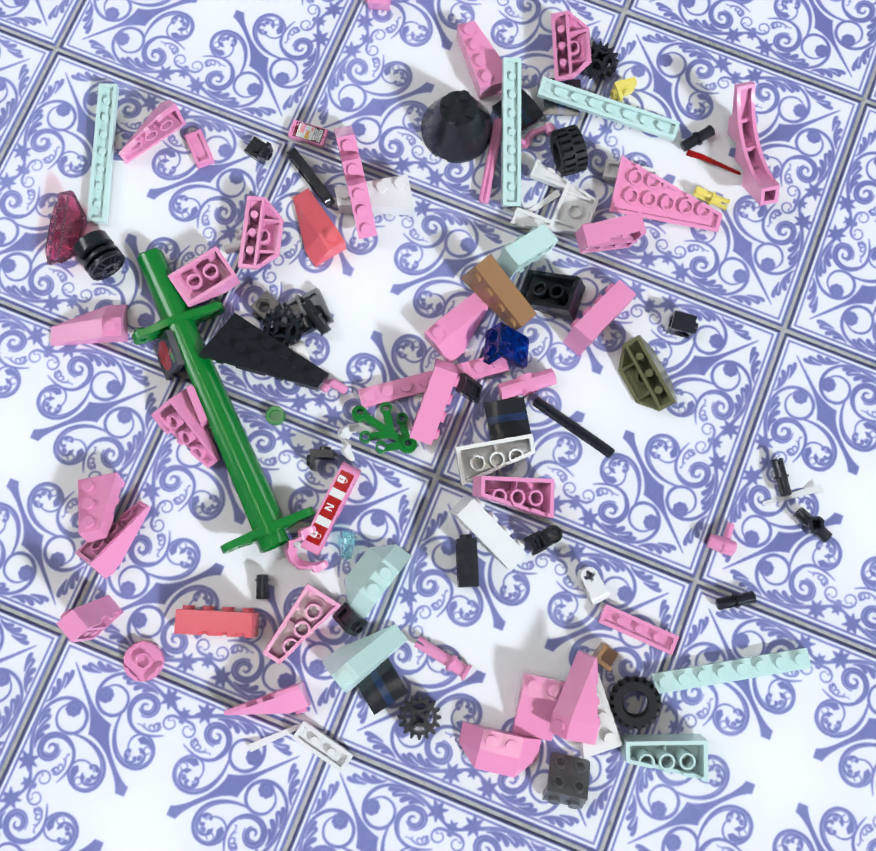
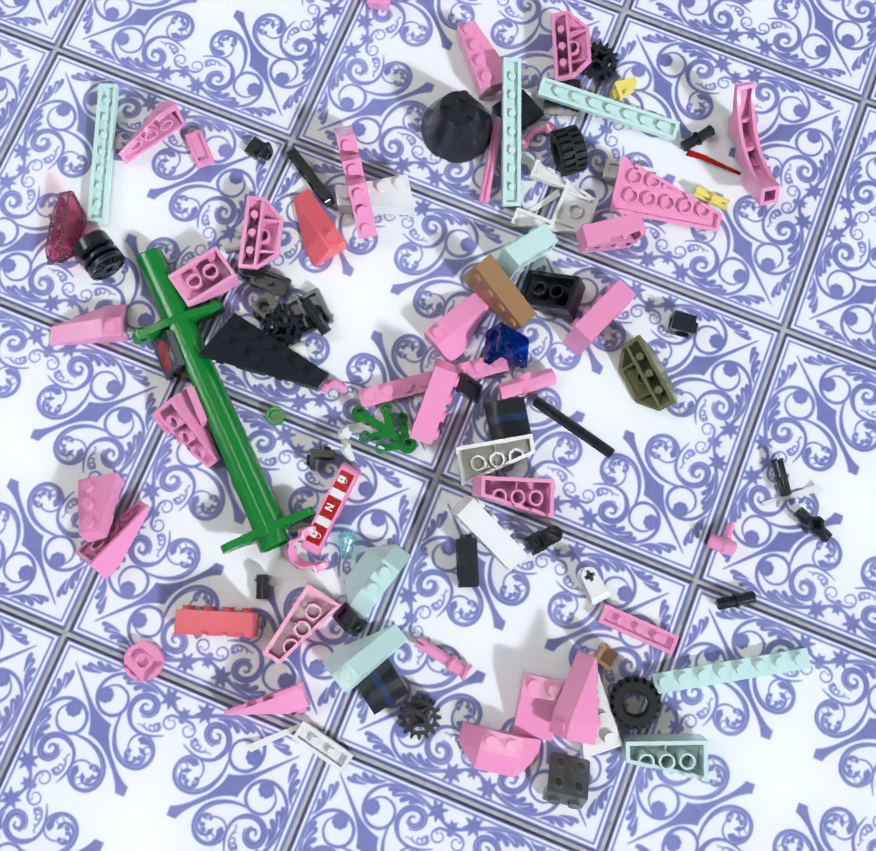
(89, 619): bright pink wedge -> none
(266, 281): none -> black hinge
(308, 133): tile -> none

